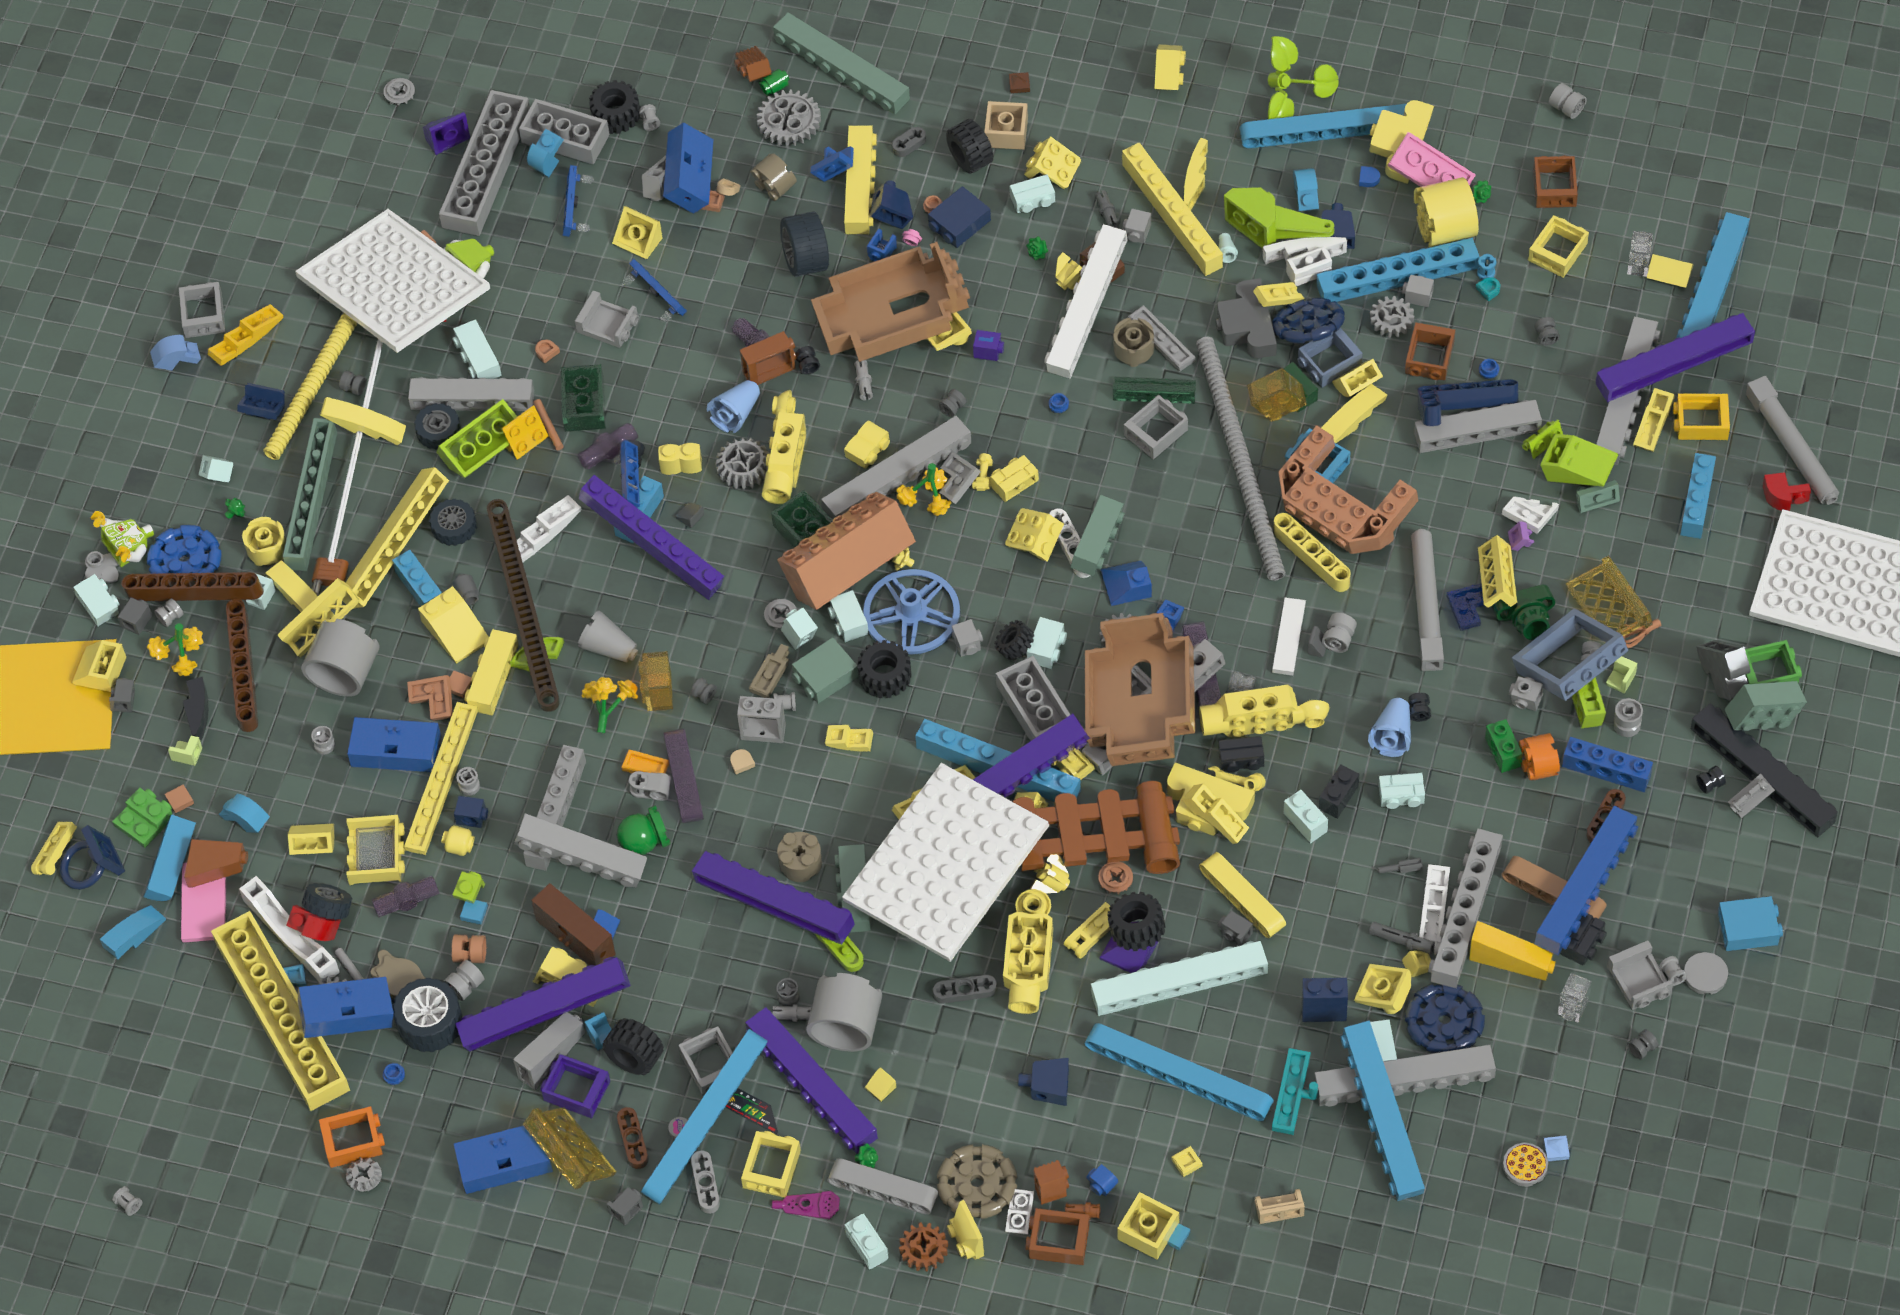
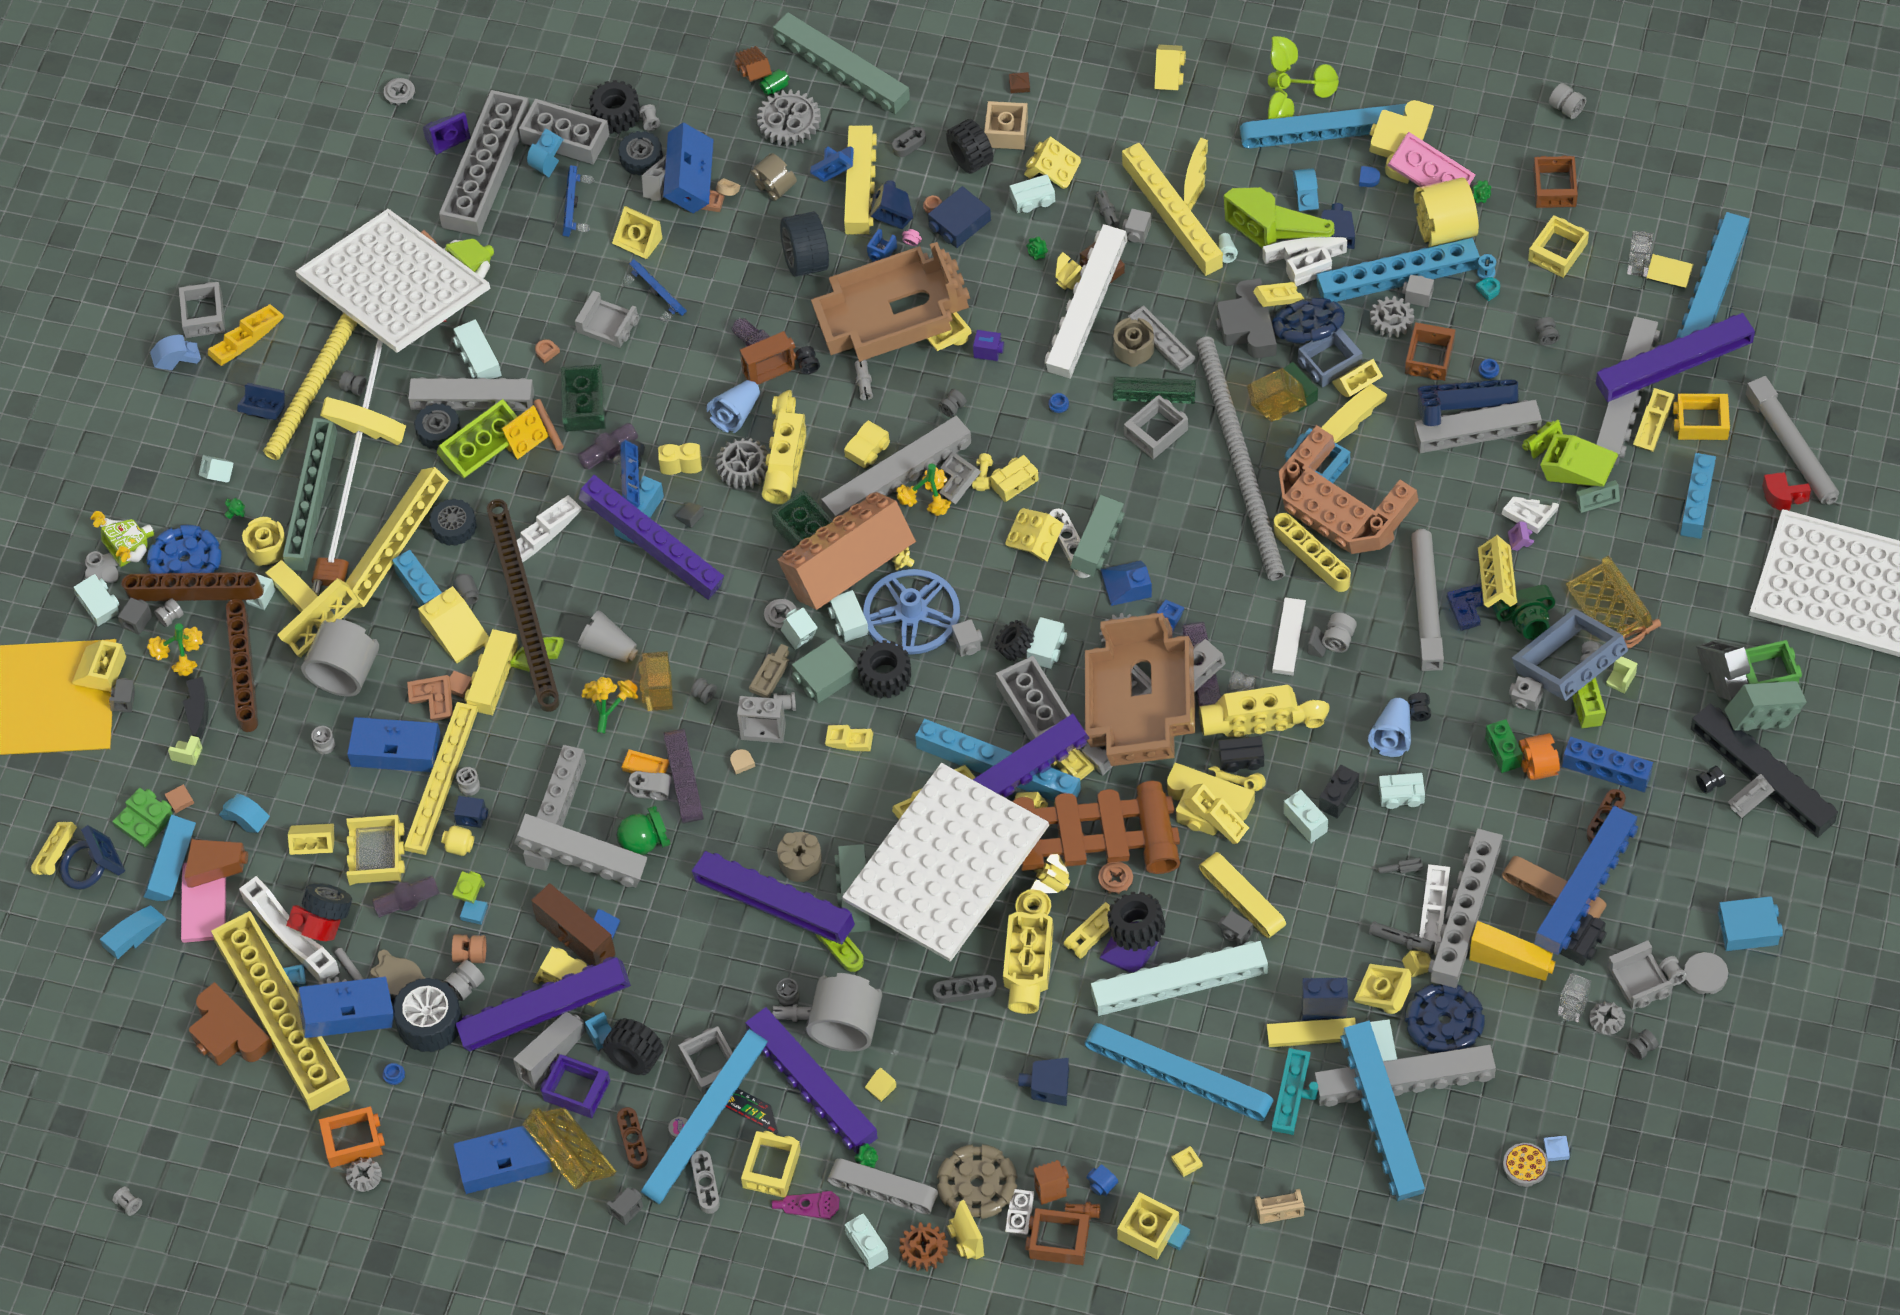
(226, 1029): none -> dark orange brick
(639, 152): none -> black wheel
(1307, 1032): none -> light yellow tile
(1612, 1025): none -> light grey gear
(1628, 717): light grey wheel -> none

